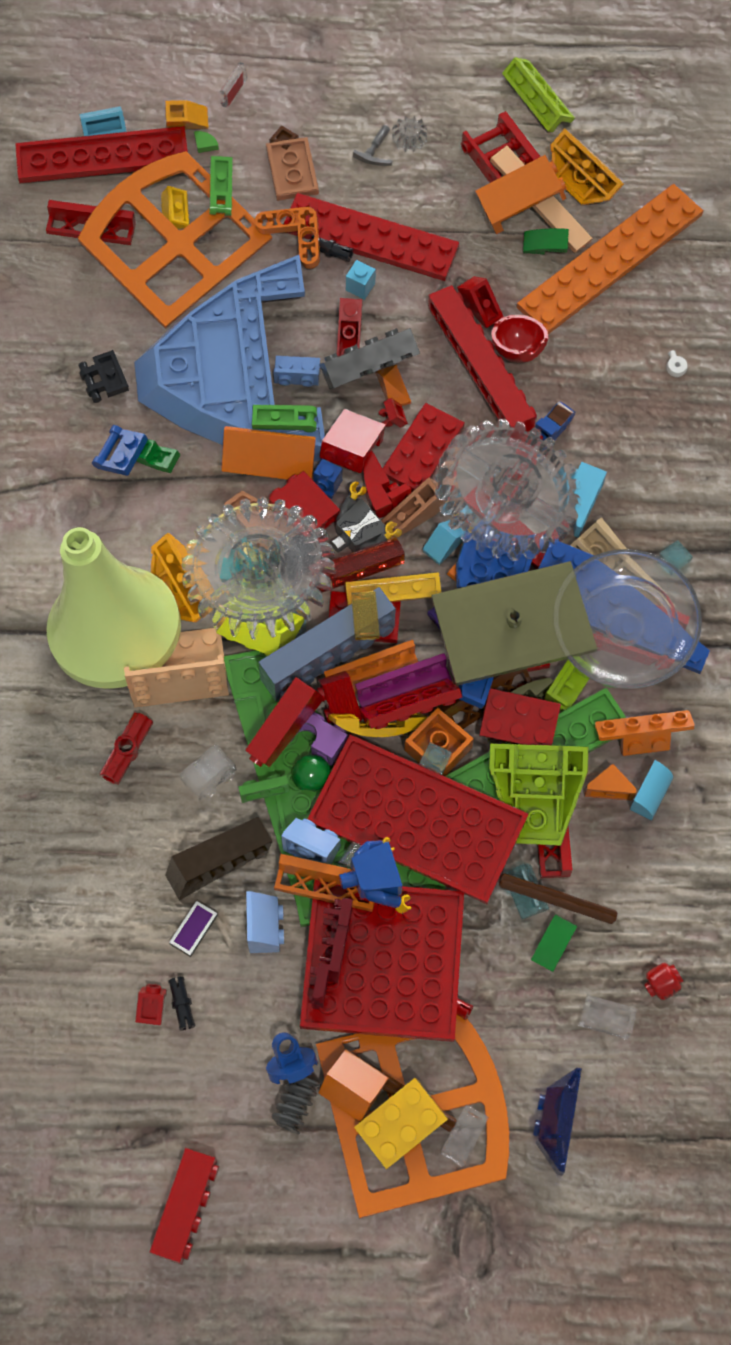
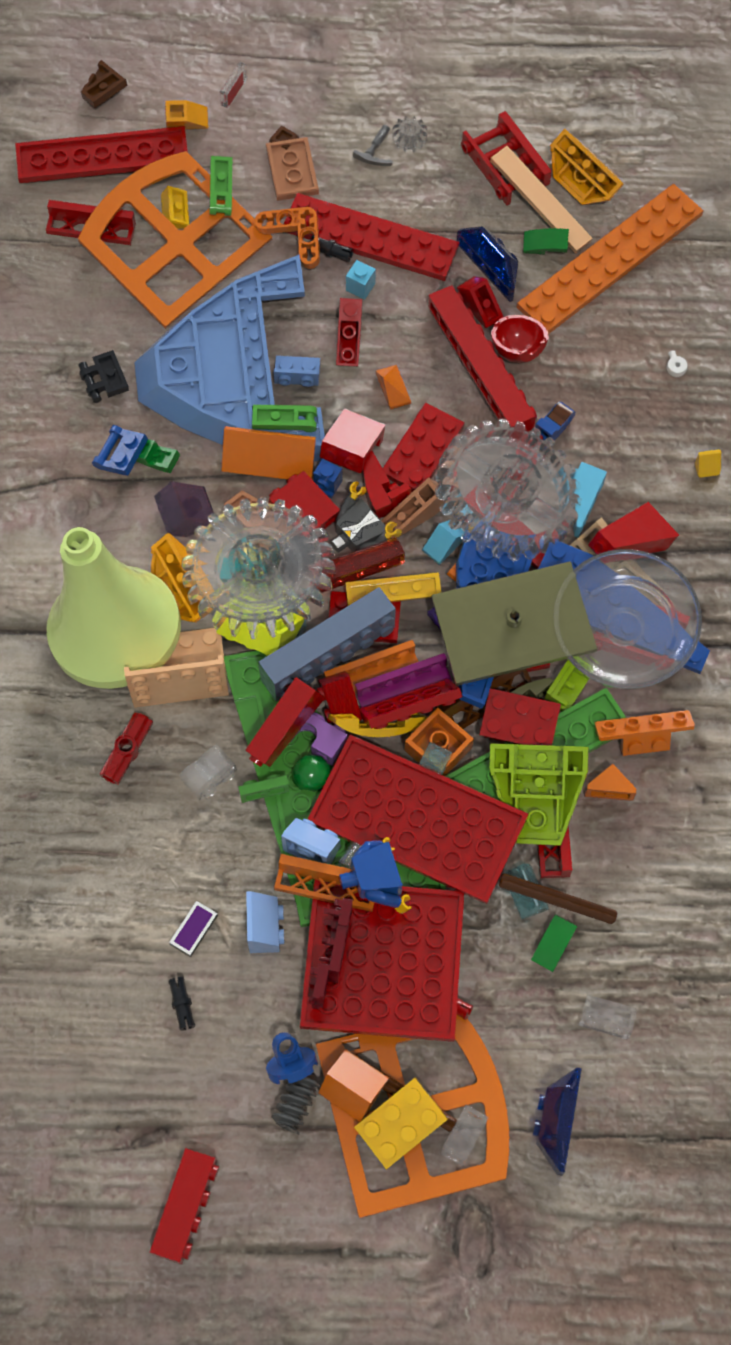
(102, 85): none -> reddish brown wing
(103, 121): medium azure brick -> none
(150, 1004): red bracket -> none
(183, 508): none -> clear purple slope
(205, 142): bright green tile -> none
(217, 857): dark brown wedge -> none
(365, 615): clear yellow tile -> none
(369, 358): dark grey wedge -> none
(395, 413): red tile -> none
(490, 257): none -> clear blue wedge
(520, 191): orange panel -> none
(537, 94): lime fence -> none
(638, 530): none -> red slope
(652, 790): medium azure brick -> none
(663, 981): red head -> none
(676, 555): clear light blue plate -> none
(708, 463): none -> yellow slope

